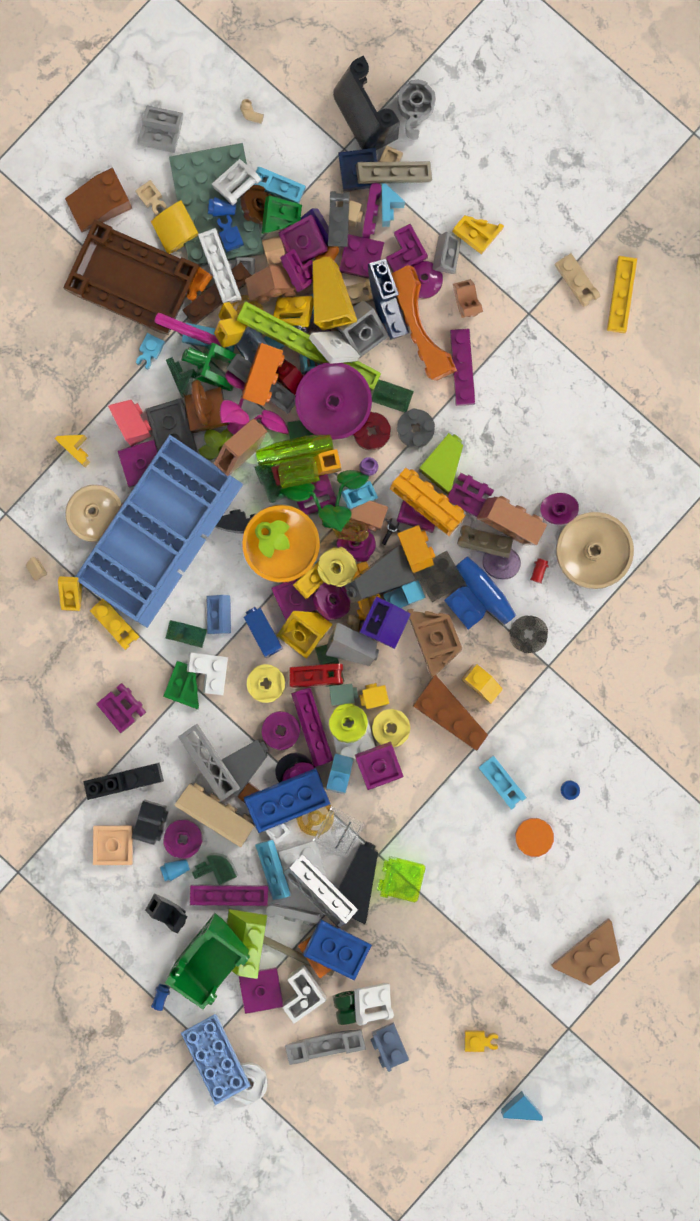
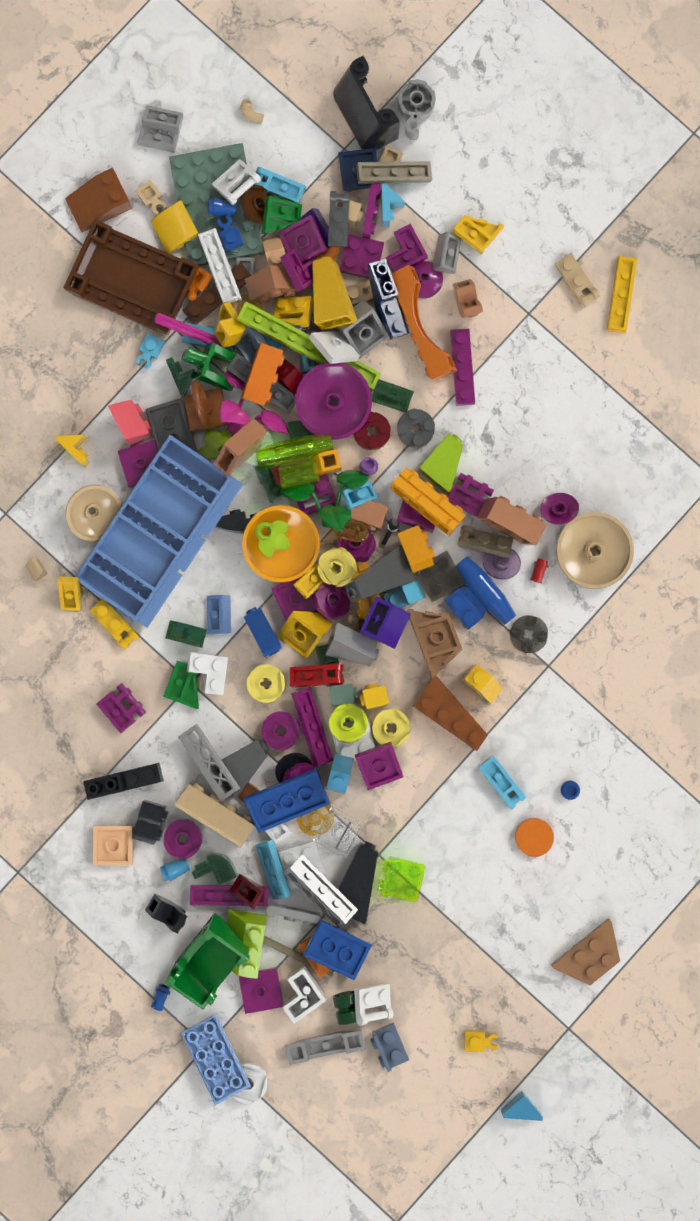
(247, 890): none -> dark red slope

